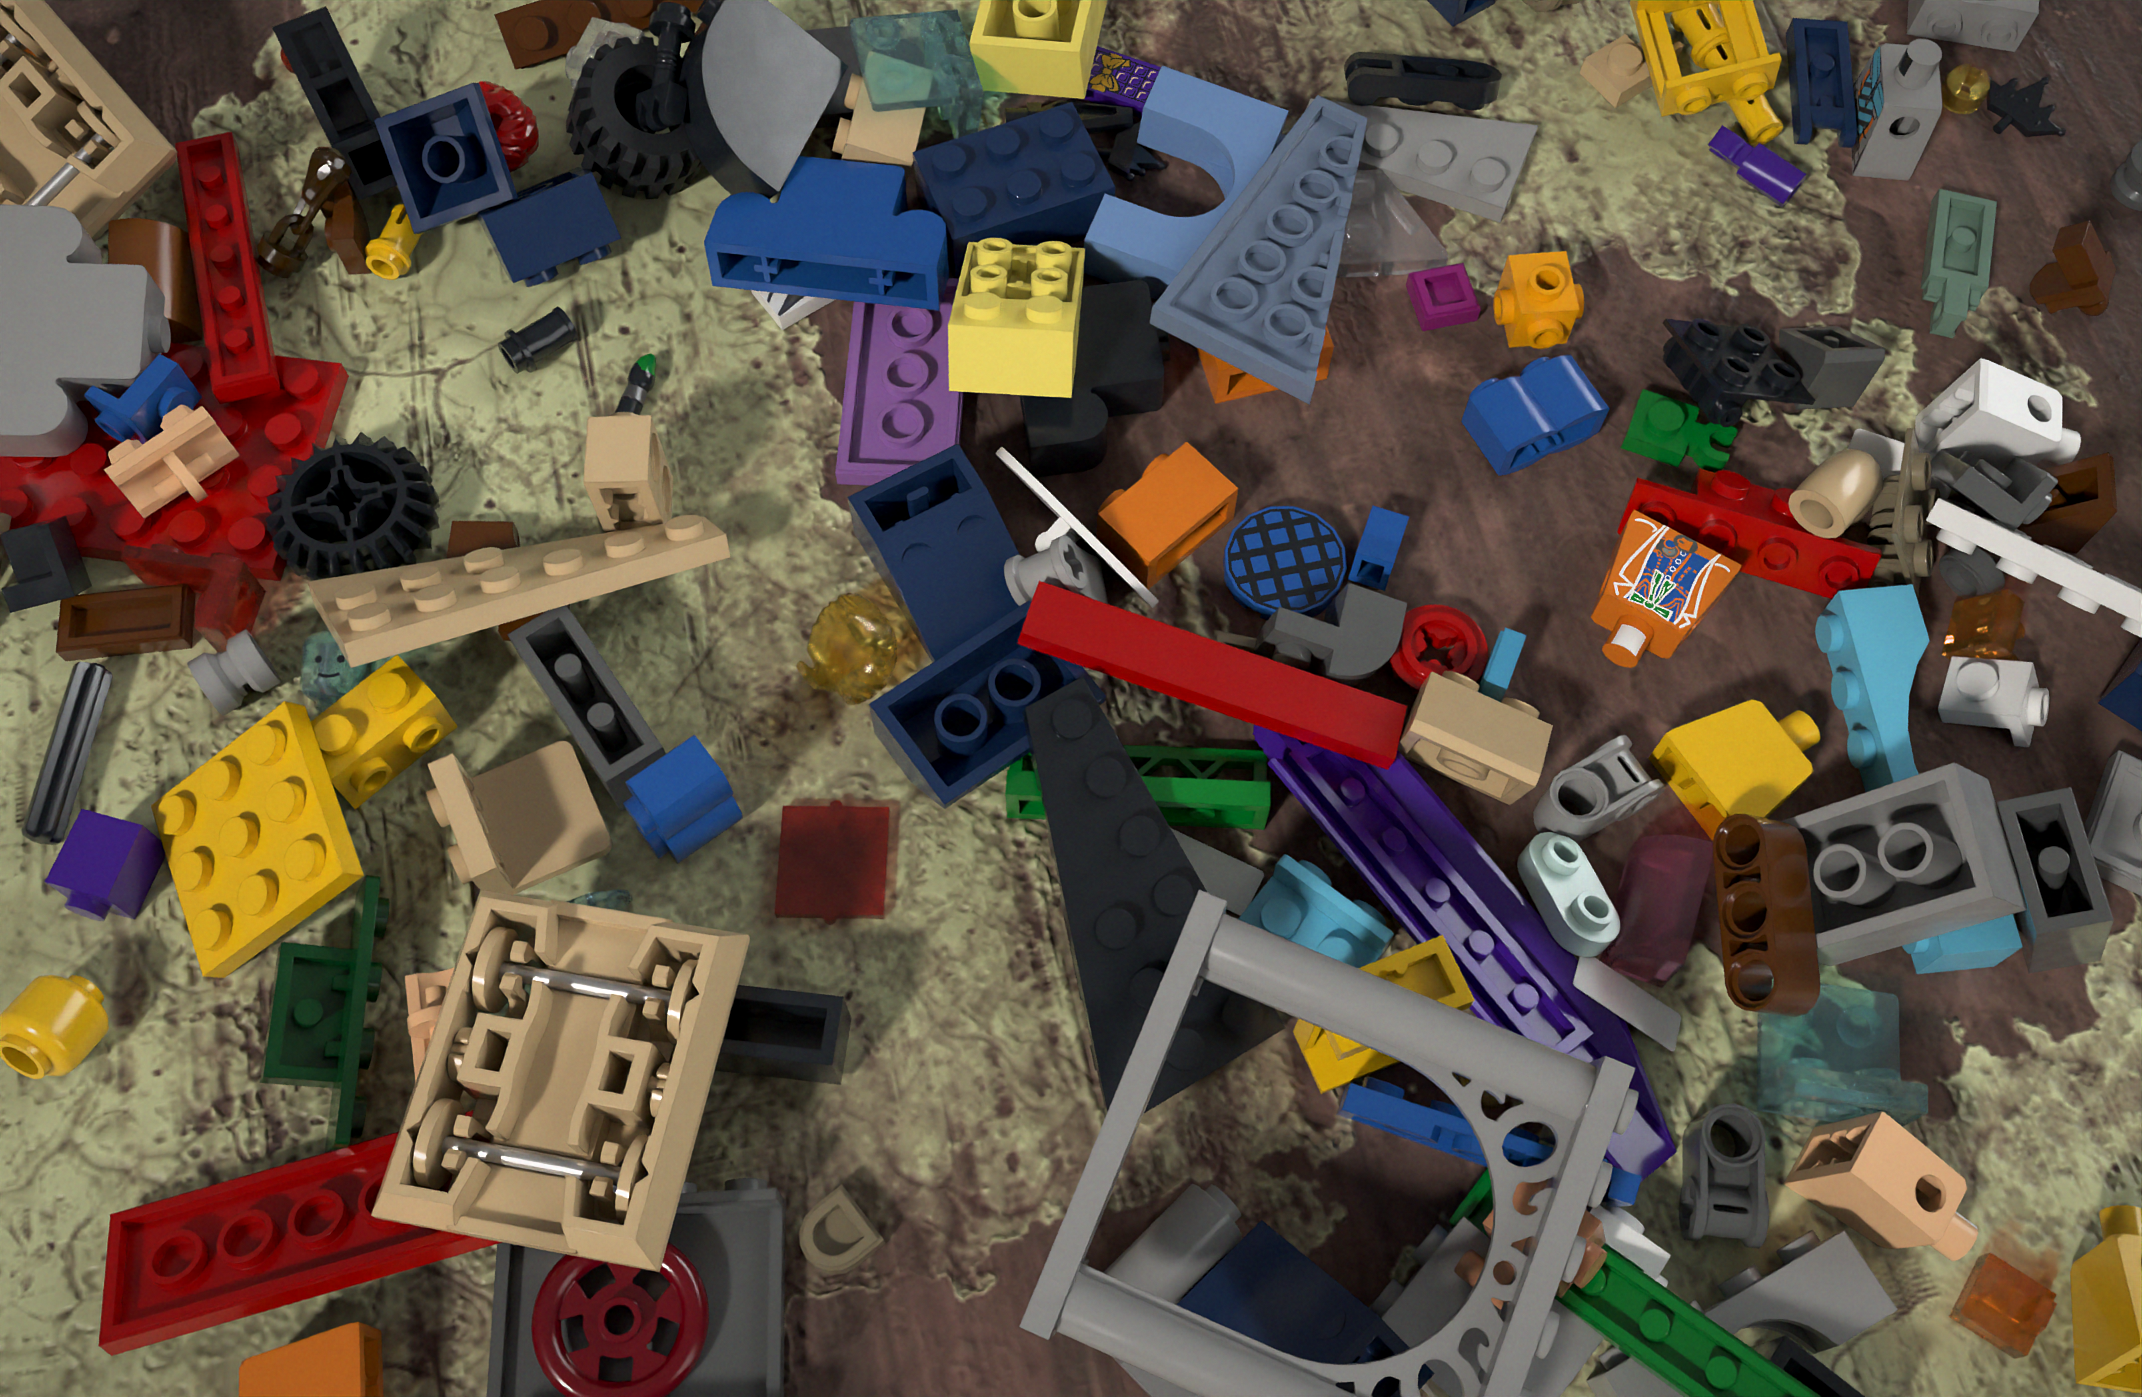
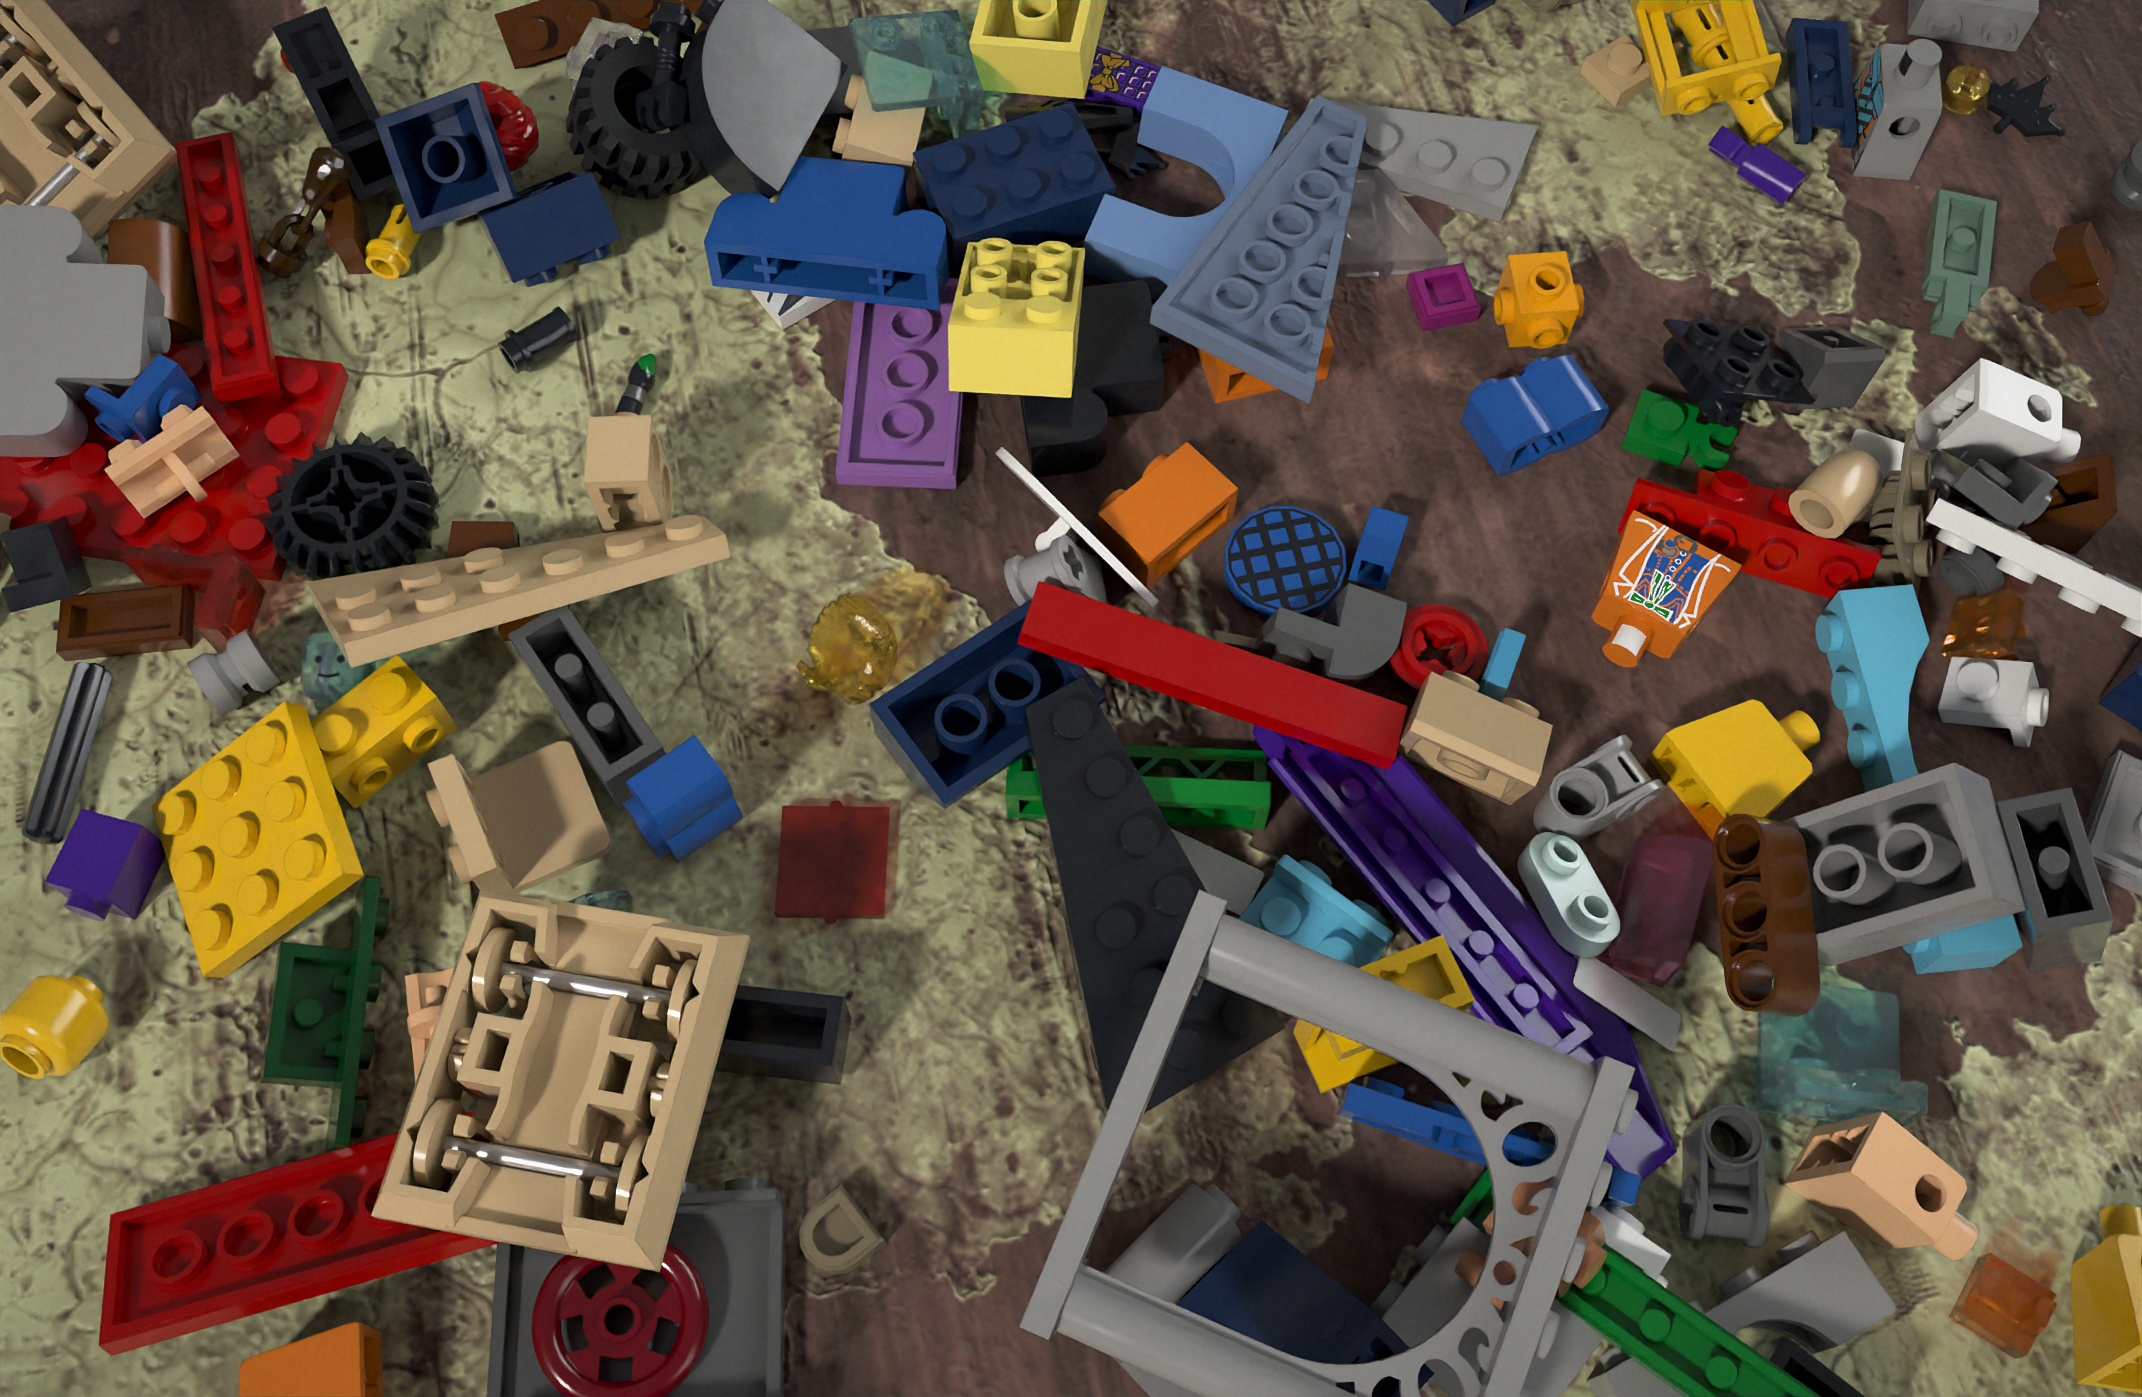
(938, 548): dark blue slope -> none
(1420, 80): black plate -> none

